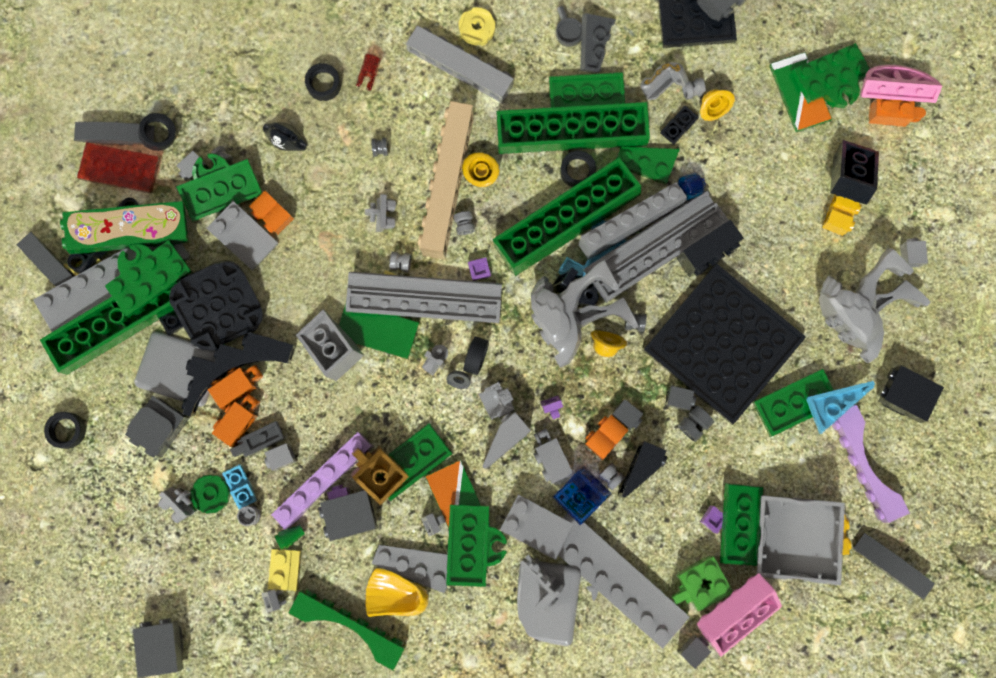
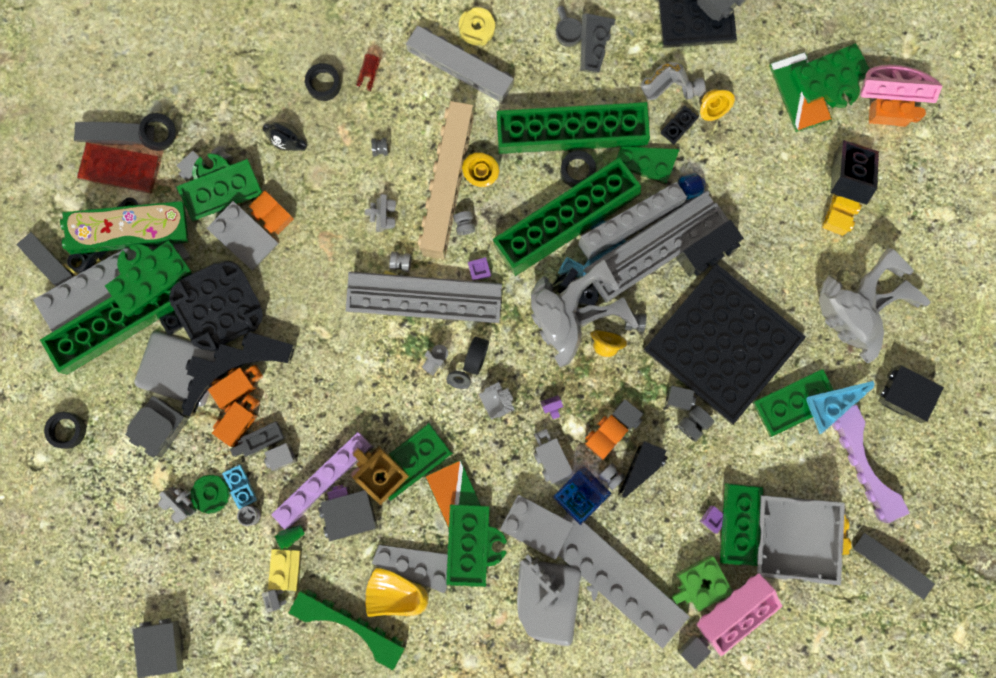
(329, 346): light grey slope -> none
(380, 332): green tile -> none
(432, 524): light grey tile -> none
(508, 435): light grey slope -> none
(586, 90): green plate -> none
(914, 252): light grey brick -> none

